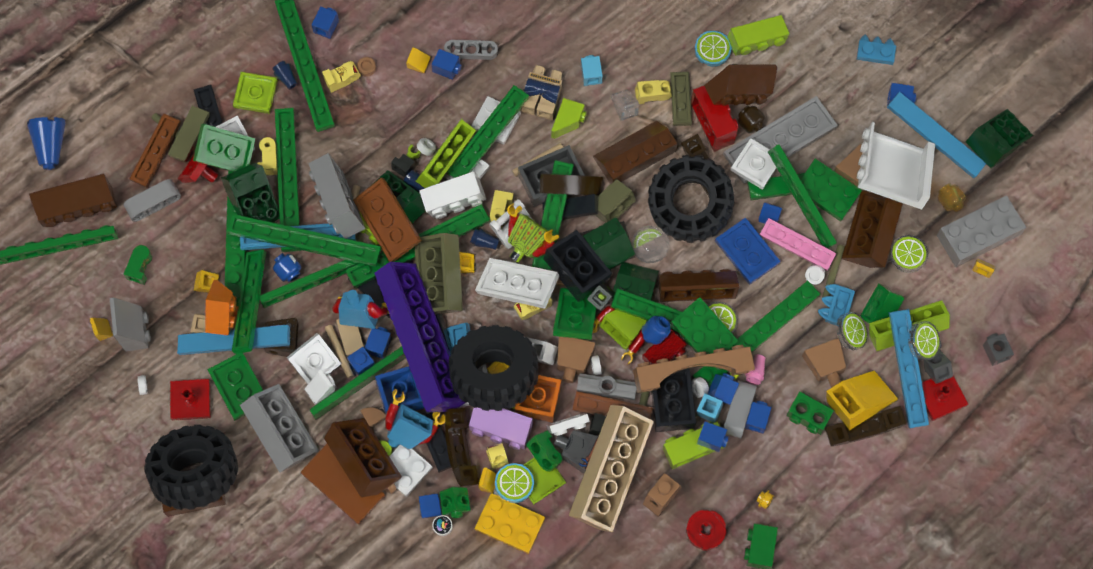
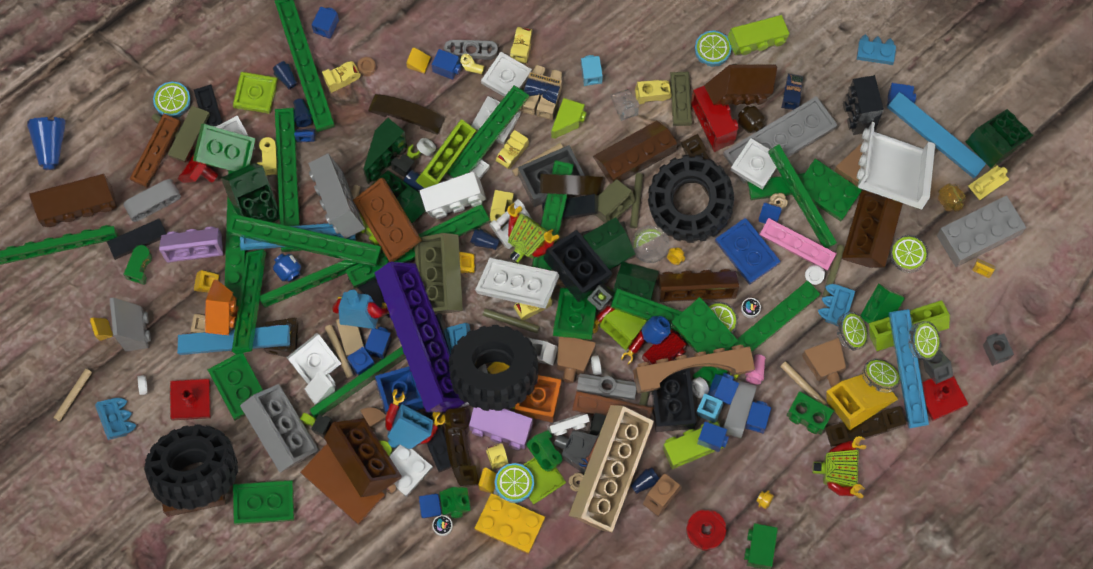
(72, 395): none -> tan bar
(113, 418): none -> dark azure plate
(142, 235): none -> black tile
(172, 99): none -> tile
(191, 244): none -> lavender slope
(263, 502): none -> green plate
(301, 113): none -> dark blue cone
(305, 135): none -> blue slope
(319, 426): none -> pearl dark grey piece
(386, 144): none -> dark green slope
(406, 111): none -> dark brown slope
(469, 64): none -> light yellow arm
(504, 74): none -> white plate
(510, 320): none -> olive bar
(512, 150): none -> light yellow leg
(521, 44): none -> light yellow leg
(573, 479): none -> tan plate
(635, 206): none -> olive bar
(645, 480): none -> dark blue cone
(675, 256): none -> yellow plate
(750, 308): none -> tile
(781, 197): none -> tan plate
(792, 92): none -> dark blue leg
(802, 383): none -> tan bar
(841, 468): none -> torso
(863, 104): none -> black brick
(881, 375): none -> tile
(989, 182): none -> light yellow hinge

